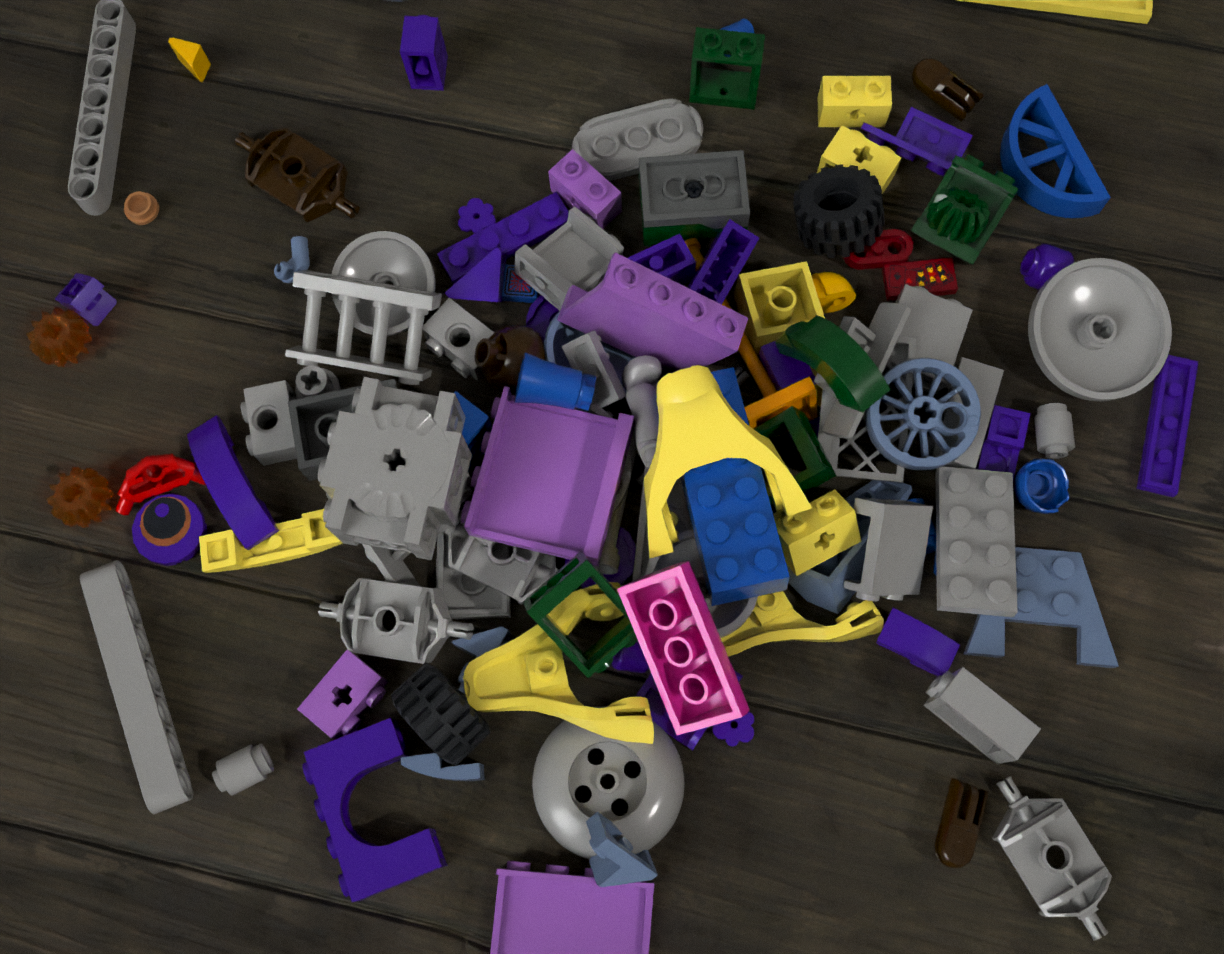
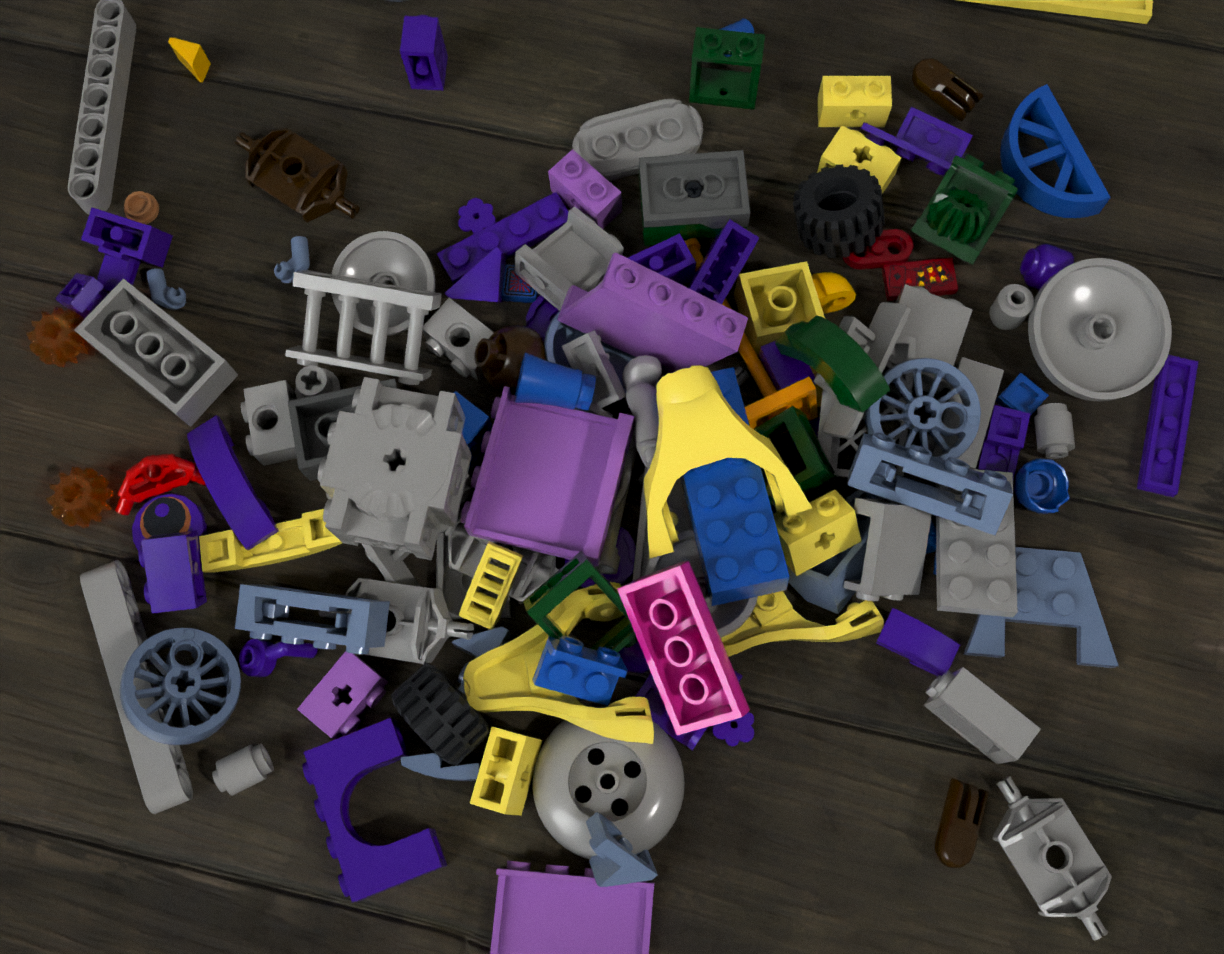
(124, 246): none -> dark purple brick
(157, 352): none -> light grey brick
(162, 294): none -> sand blue arm
(173, 571): none -> dark purple brick
(177, 640): none -> sand blue piece
(260, 656): none -> dark purple plate
(262, 605): none -> sand blue brick
(480, 614): none -> light yellow slope
(506, 772): none -> light yellow brick
(579, 670): none -> blue bracket
(983, 494): none -> sand blue brick
(1011, 307): none -> light grey brick
(1022, 395): none -> blue tile

